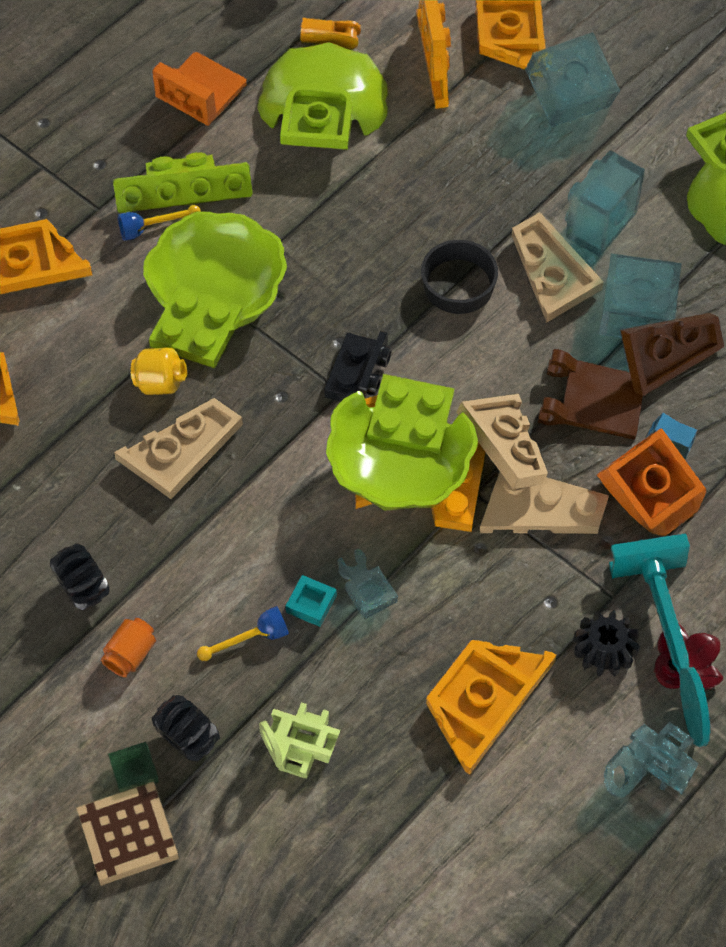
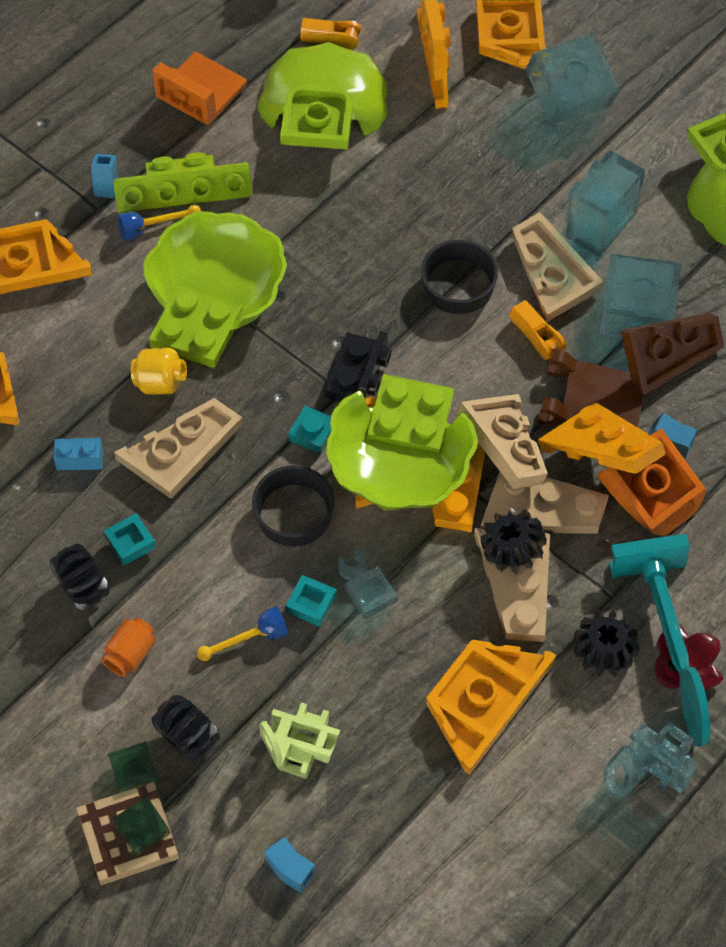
(78, 454): none -> dark azure piece
(103, 173): none -> dark azure piece
(129, 539): none -> teal plate
(141, 826): none -> clear green plate
(289, 865): none -> dark azure piece
(293, 476): none -> black tyre
(311, 430): none -> teal plate
(513, 540): none -> black gear
(520, 597): none -> tan wing
(535, 328): none -> light orange bar
(605, 437): none -> light orange wing

